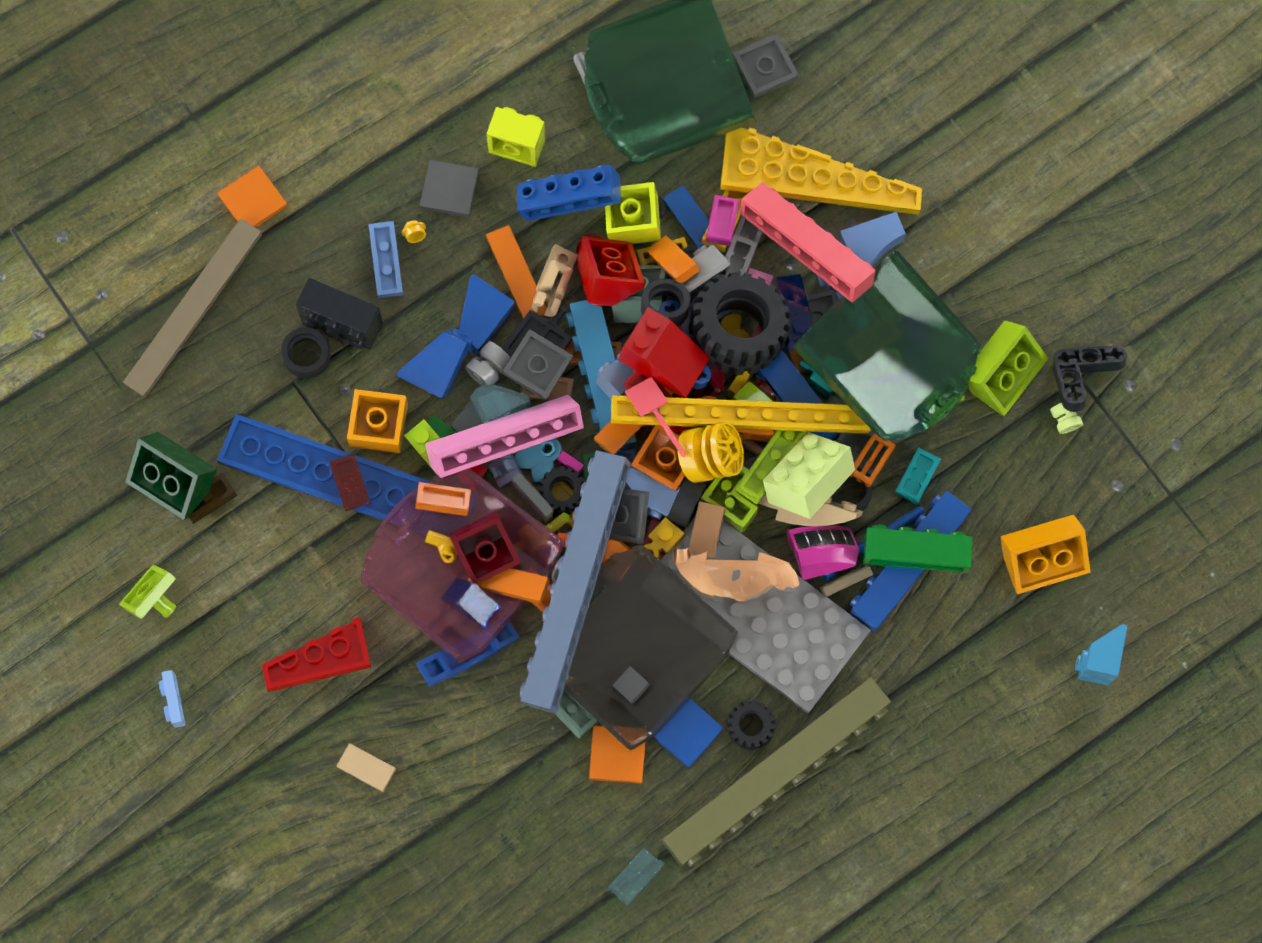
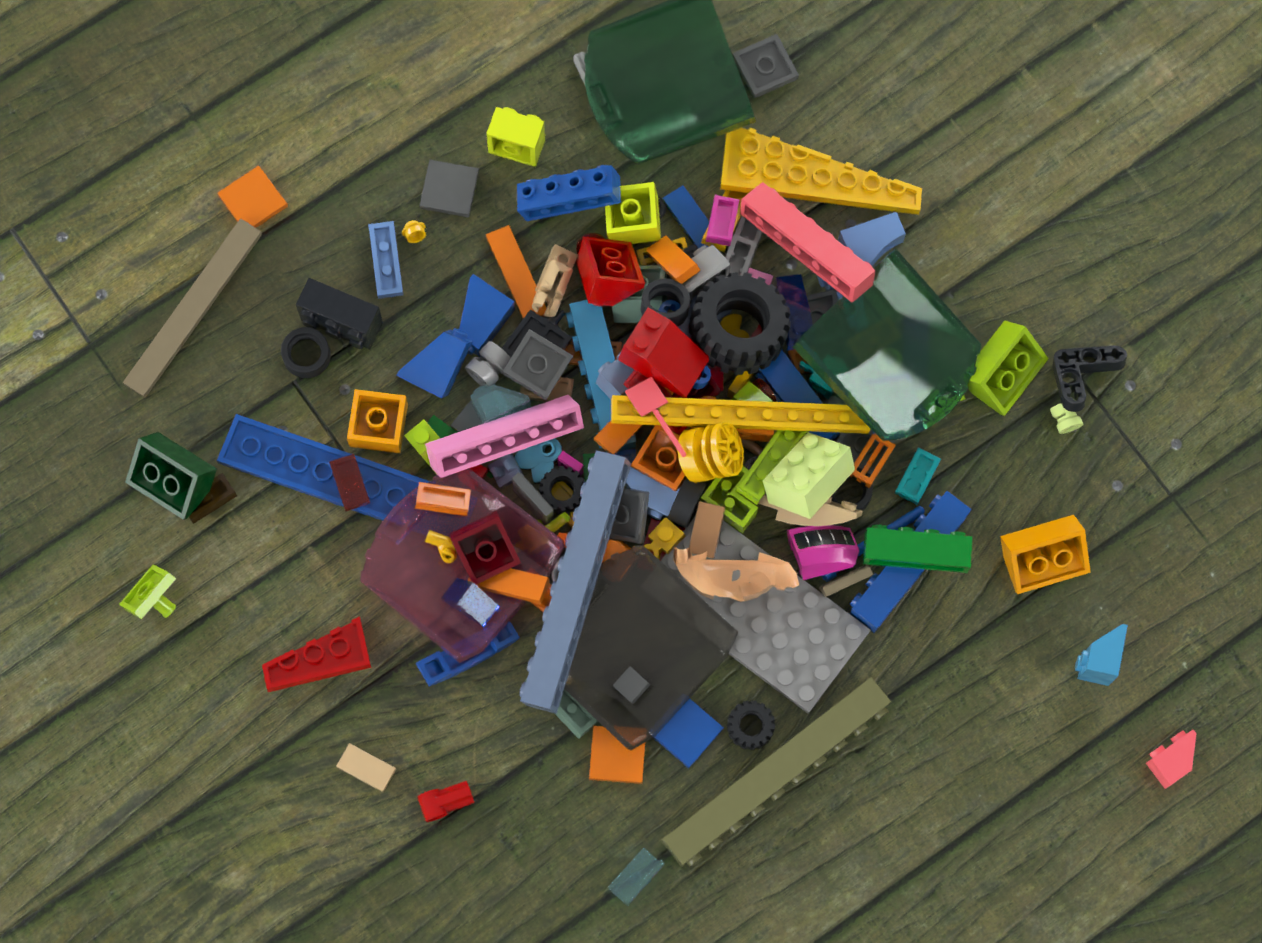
(170, 689): light blue plate -> none
(437, 803): none -> red piece
(1174, 761): none -> coral slope

